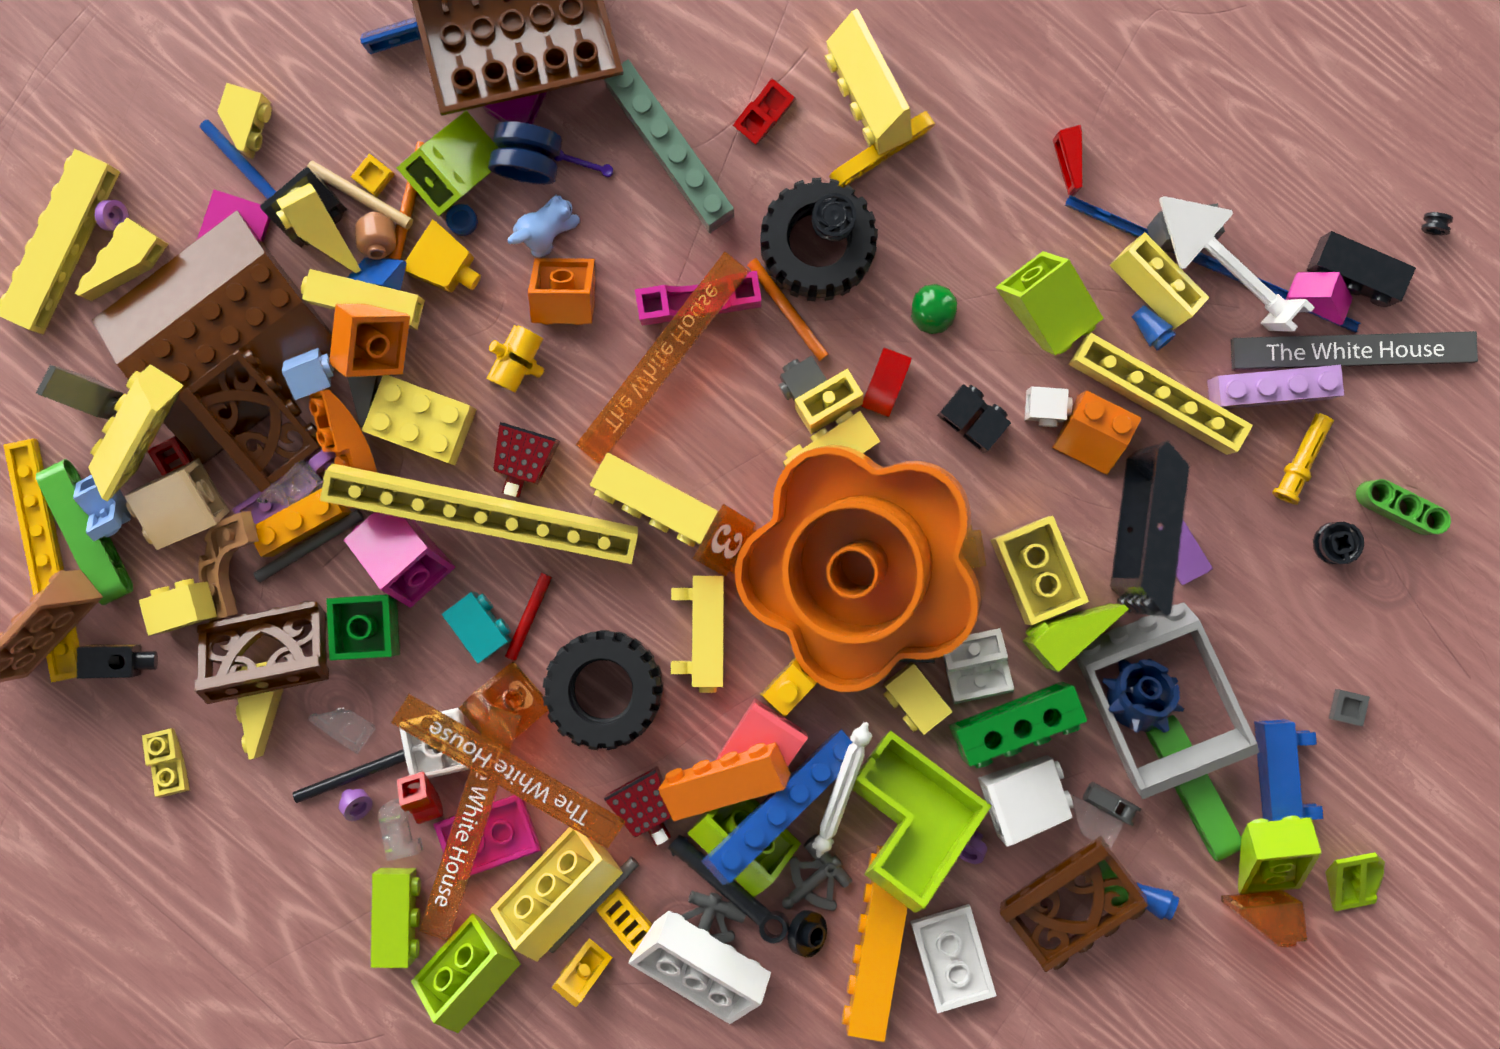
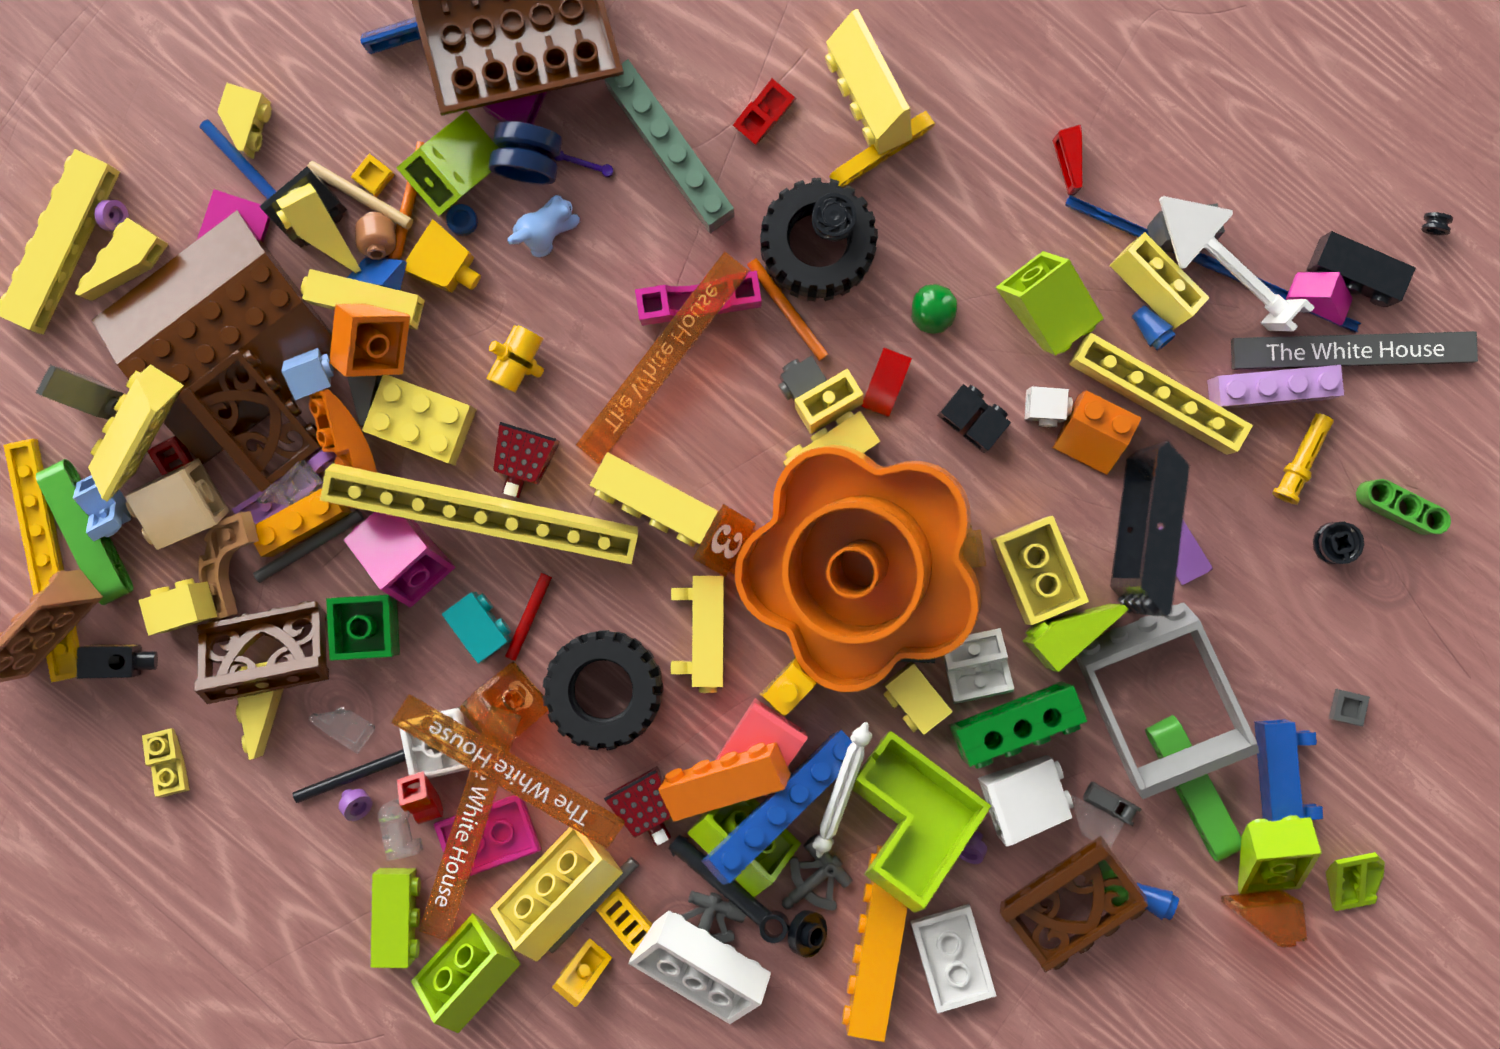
(562, 291): orange slope -> none
(1143, 695): dark blue brick -> none

